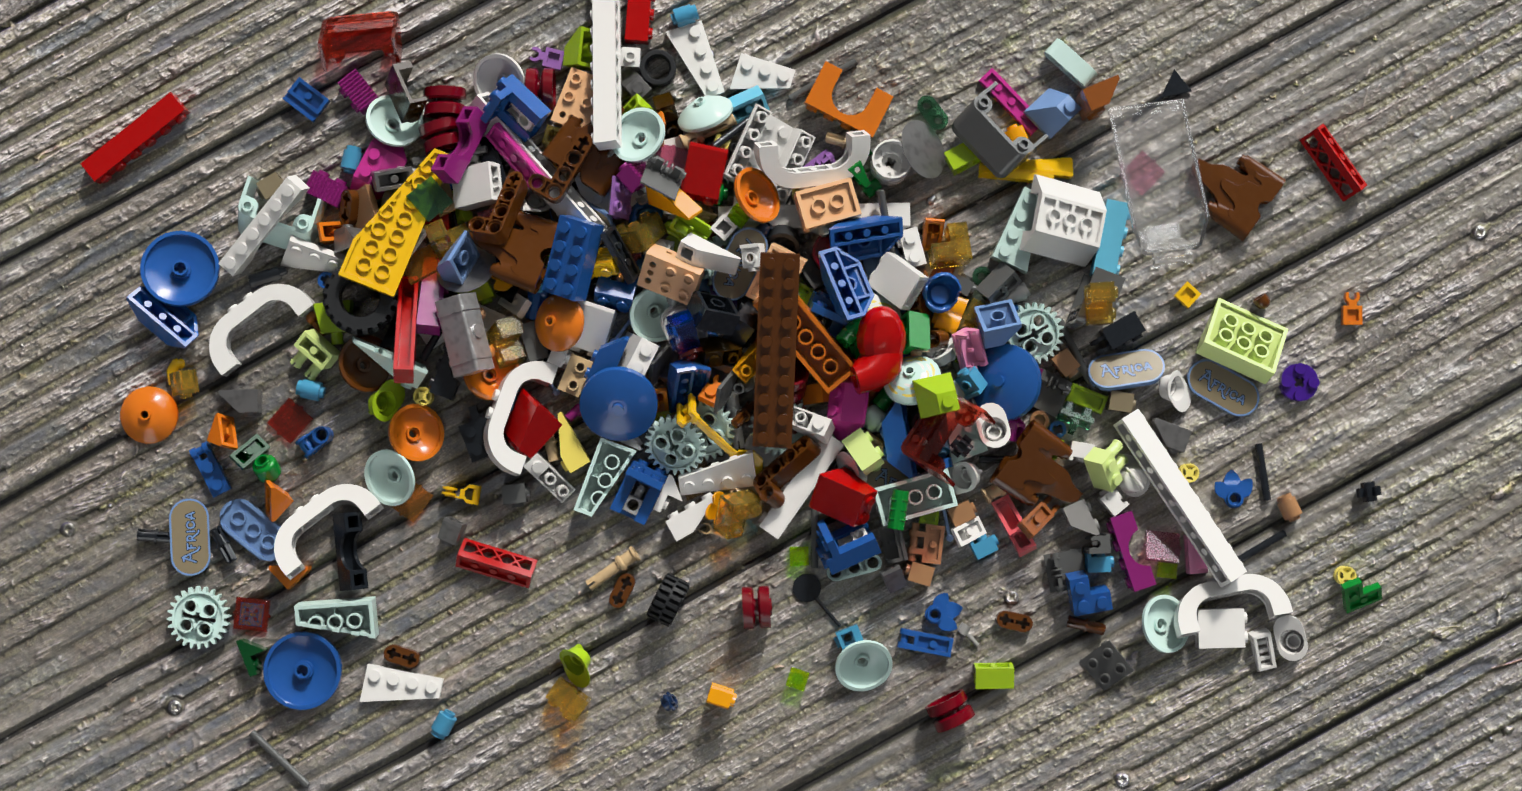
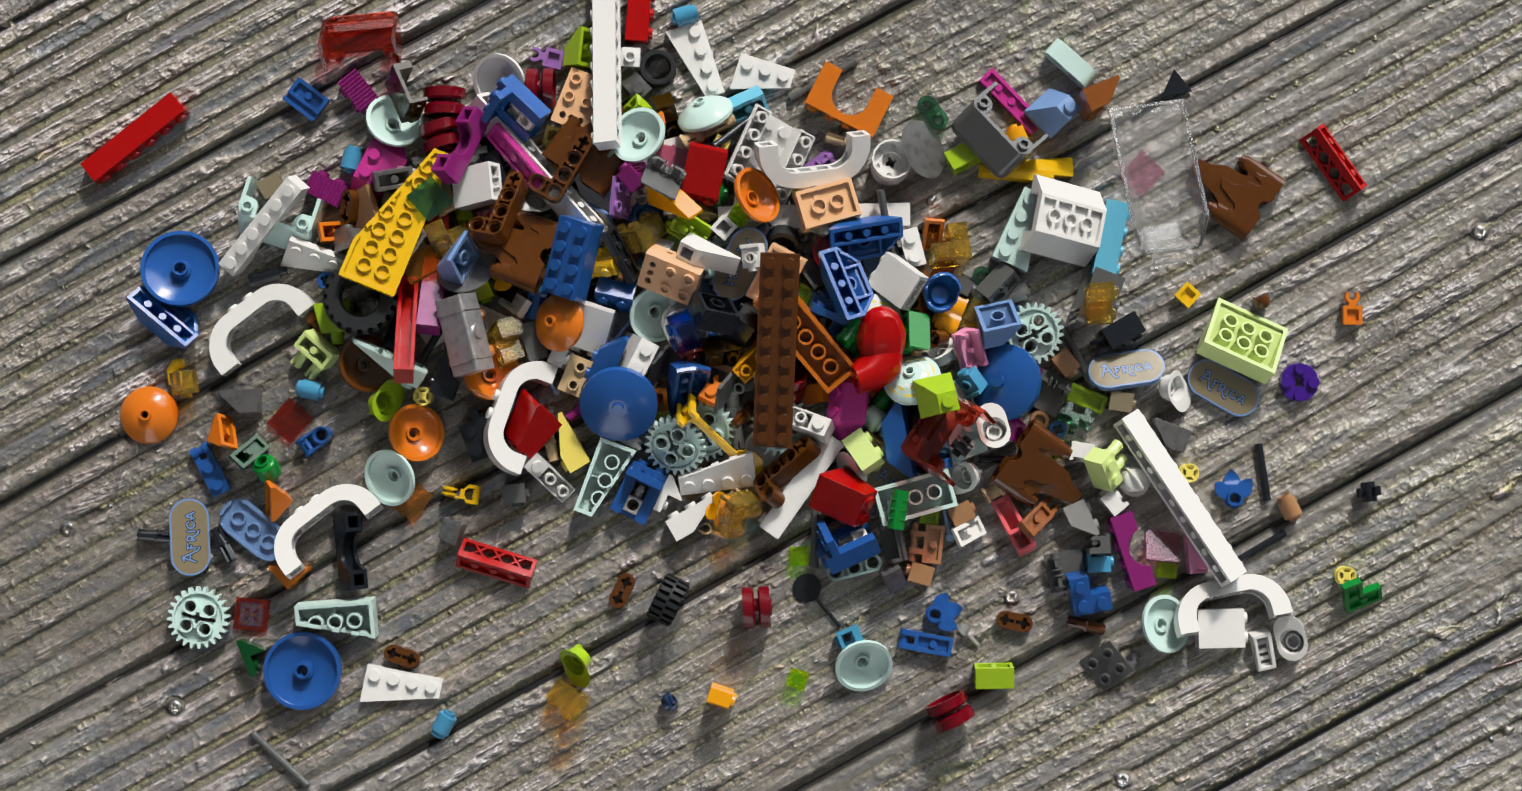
(621, 563): tan pin -> none
(869, 188): green piece -> none
(984, 546): dark azure brick -> none

